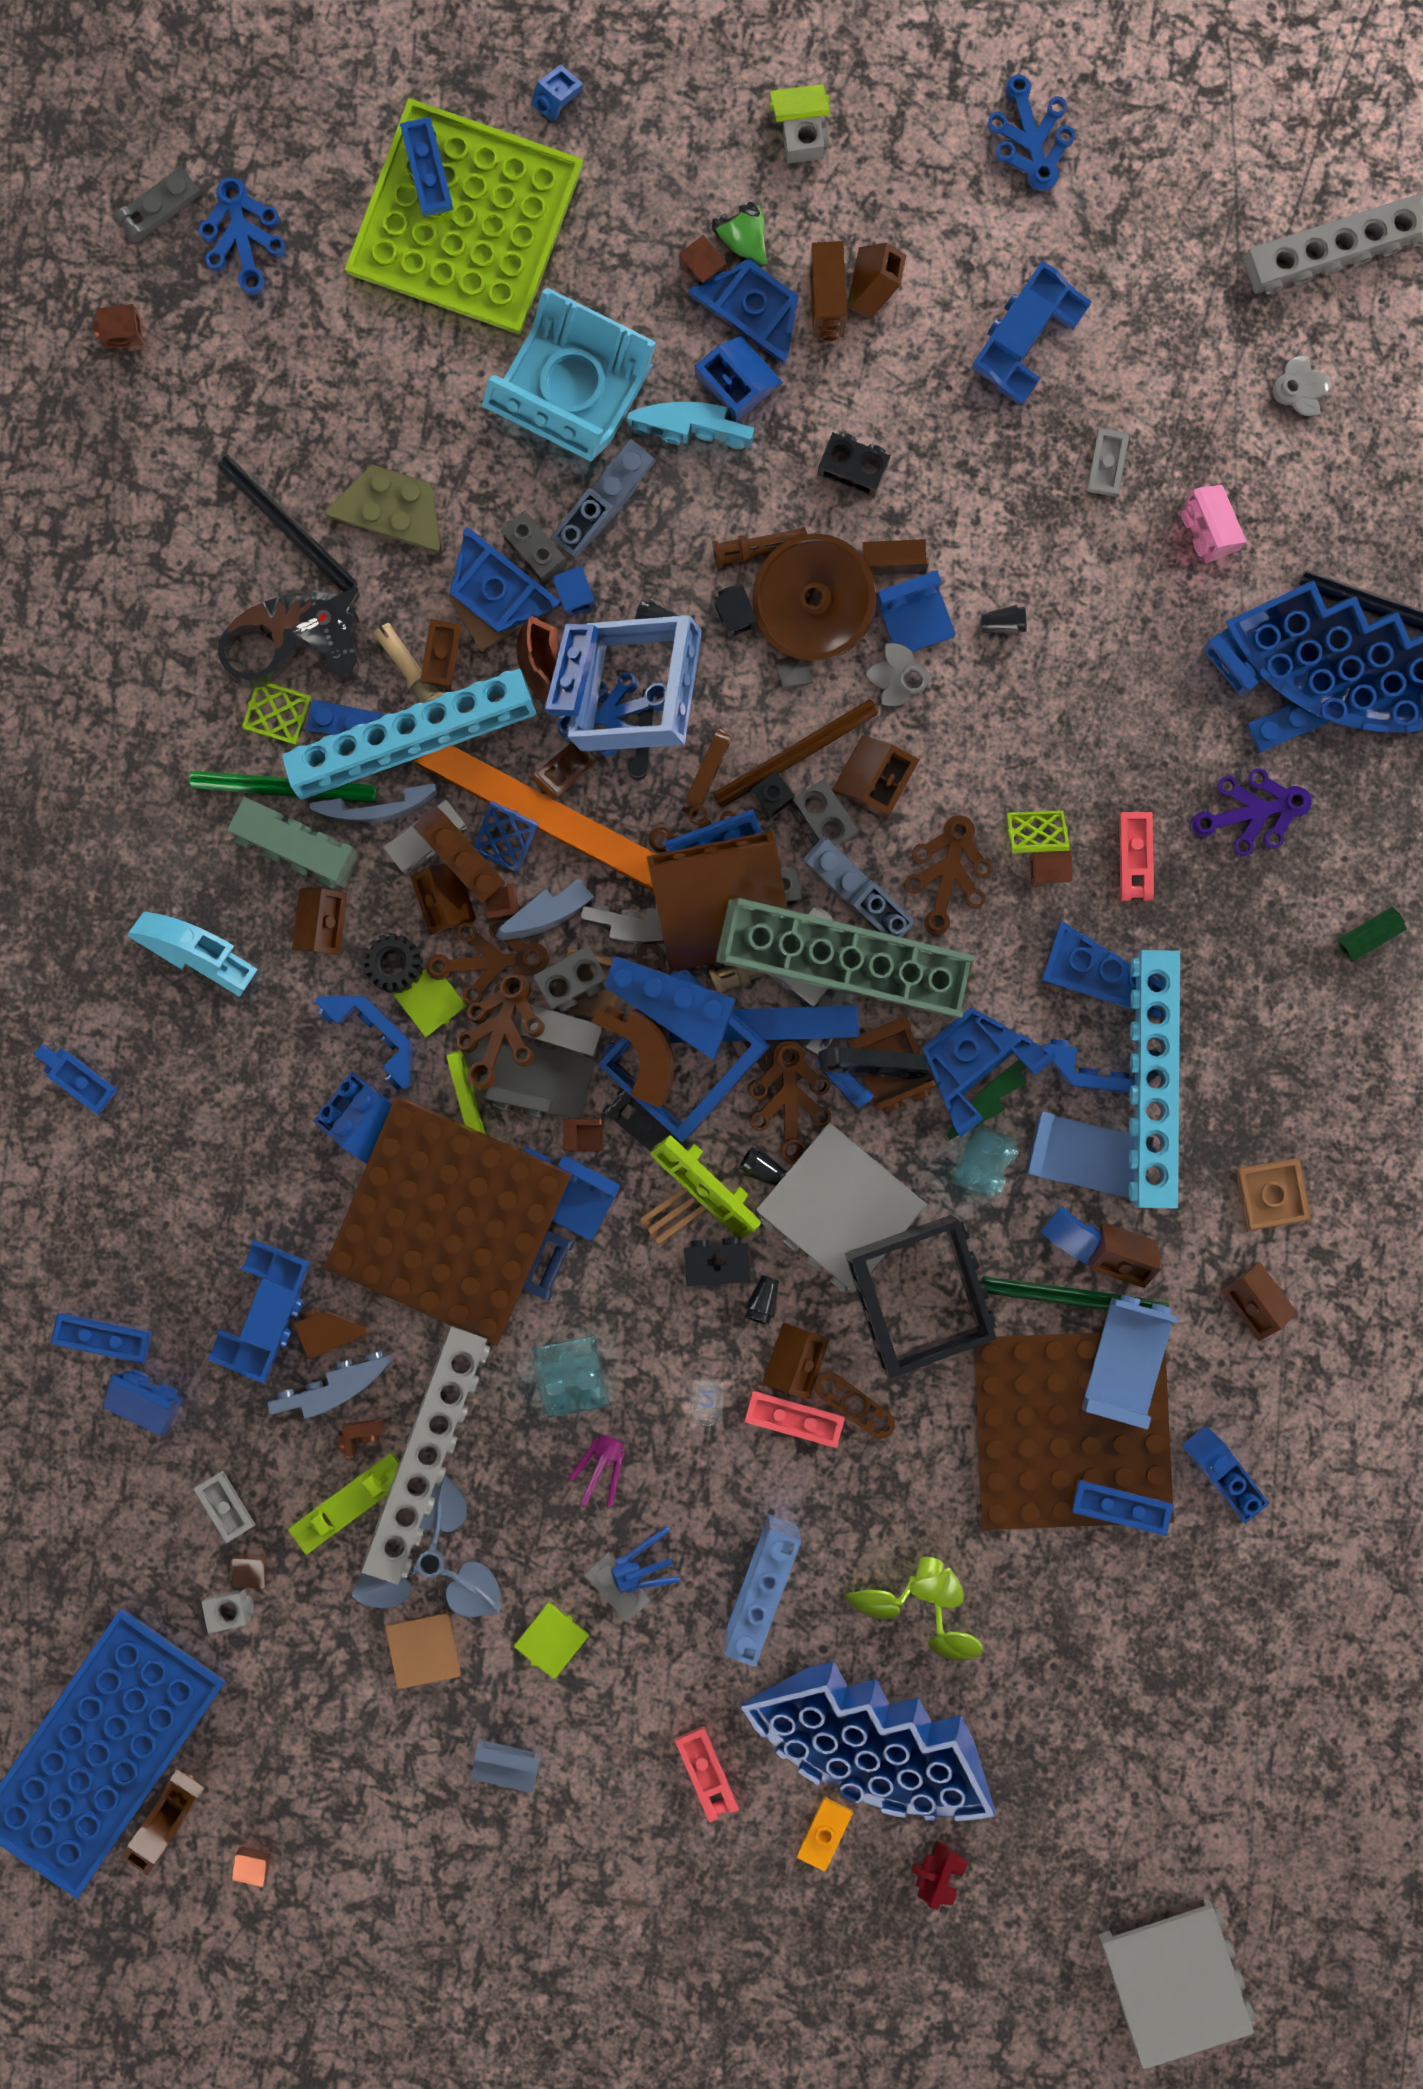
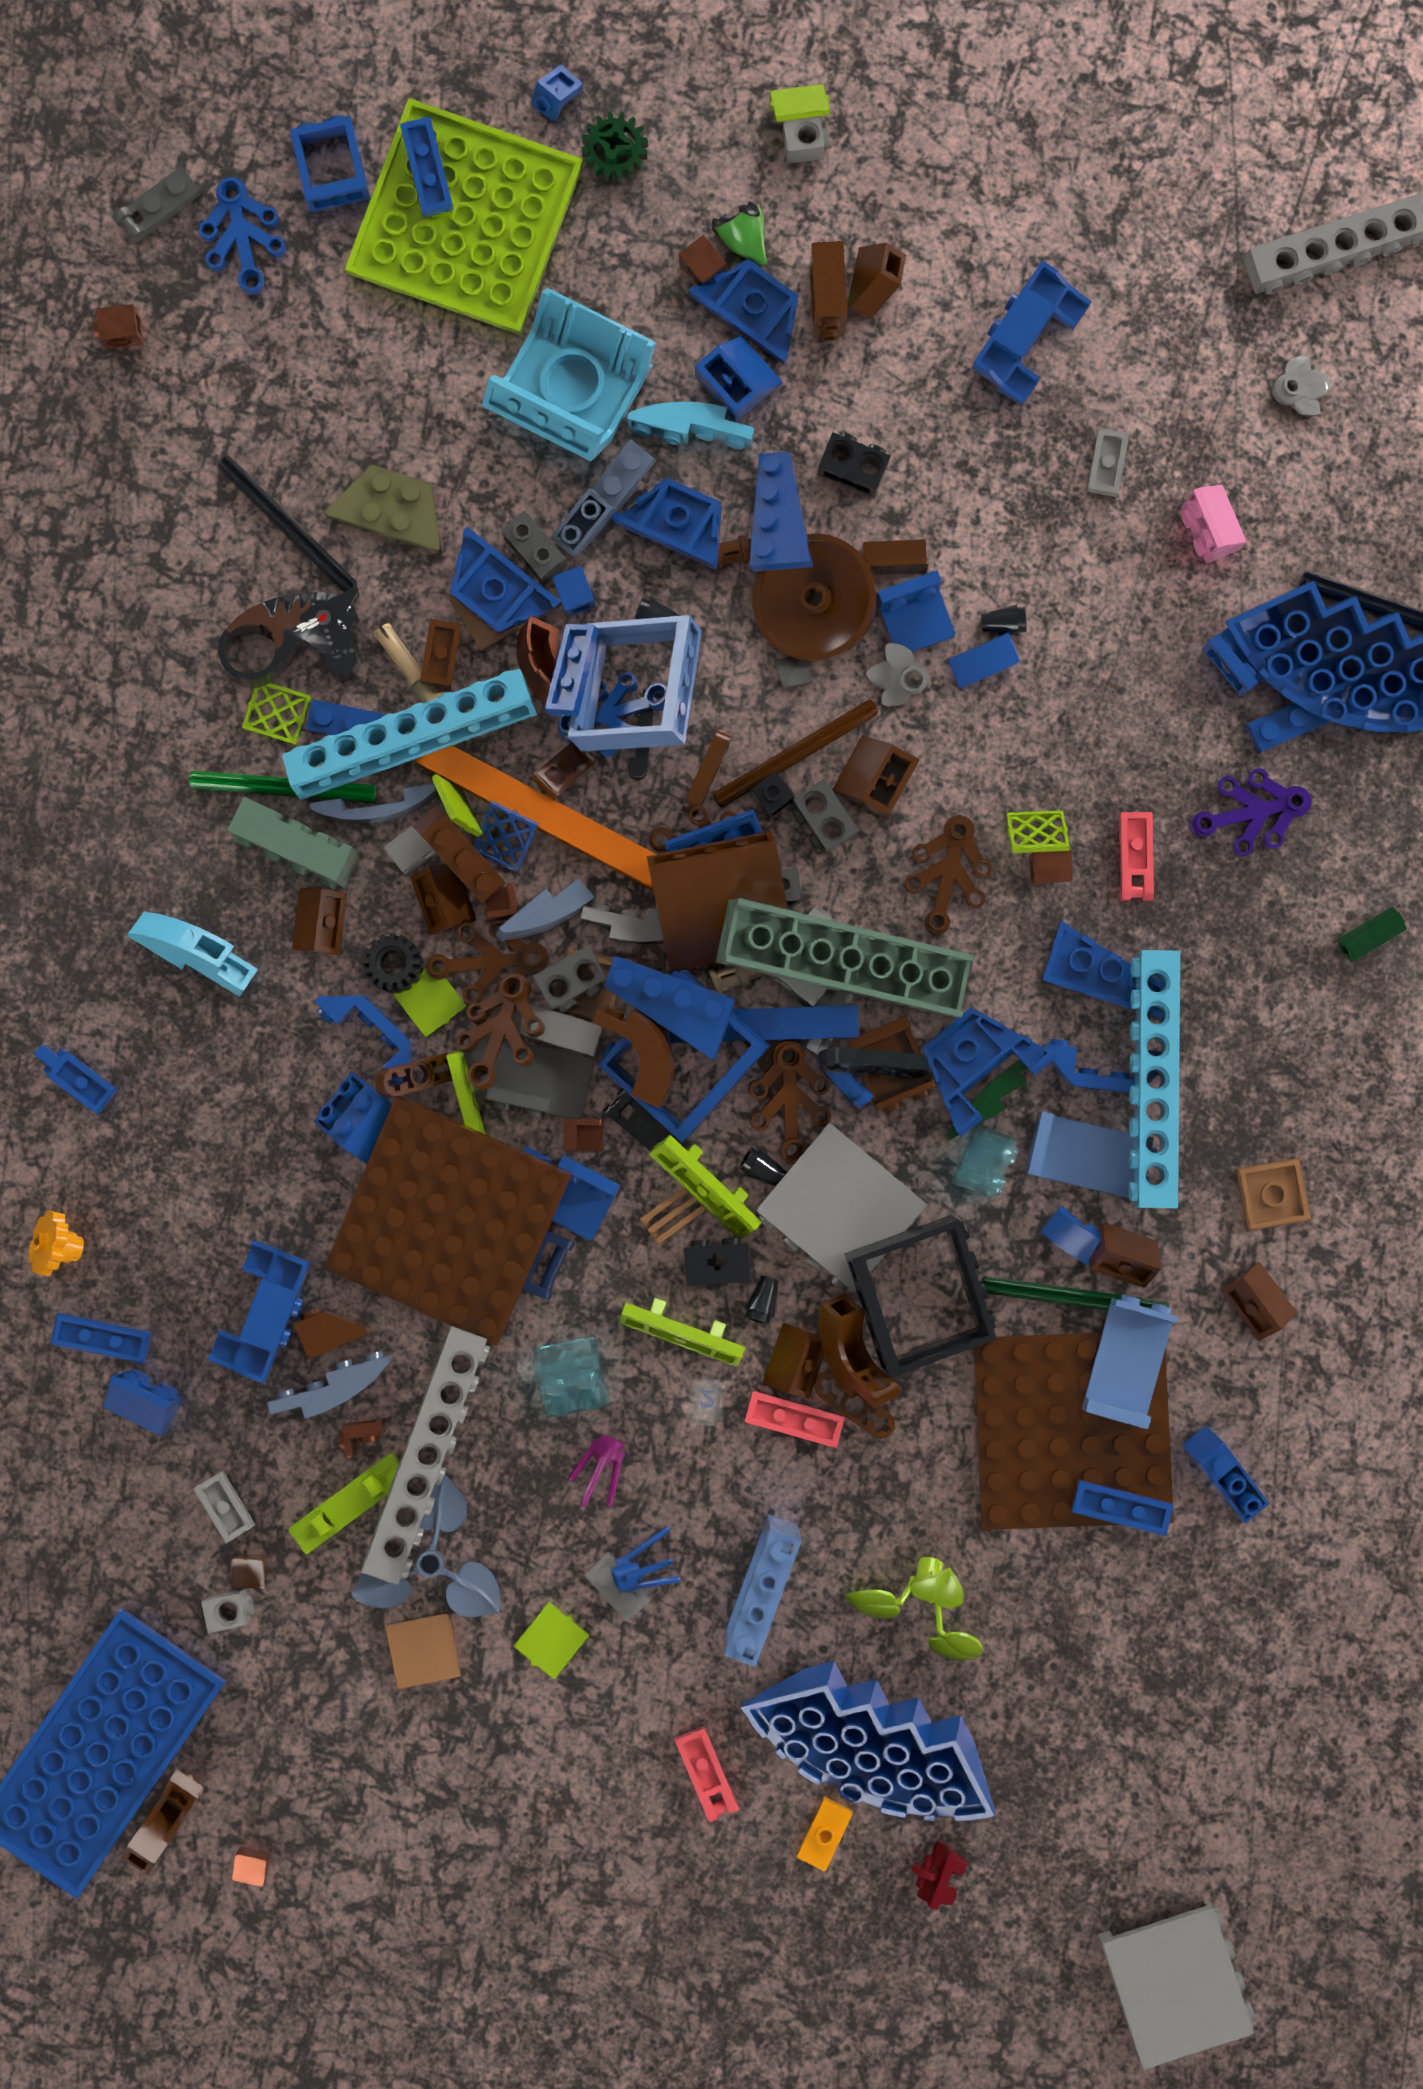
(53, 1244): none -> light orange plant
(337, 192): none -> blue window
(406, 1072): none -> reddish brown beam
(457, 805): none -> lime piece
(505, 1766): sand blue panel -> none
(611, 133): none -> dark green gear
(677, 520): none -> blue wing
(705, 1343): none -> lime hinge
(735, 611): black brick -> none
(778, 522): none -> blue wing
(846, 1354): none -> reddish brown arch
(857, 890): sand blue slope -> none
(984, 660): none -> blue slope
(1031, 138): blue plant -> none

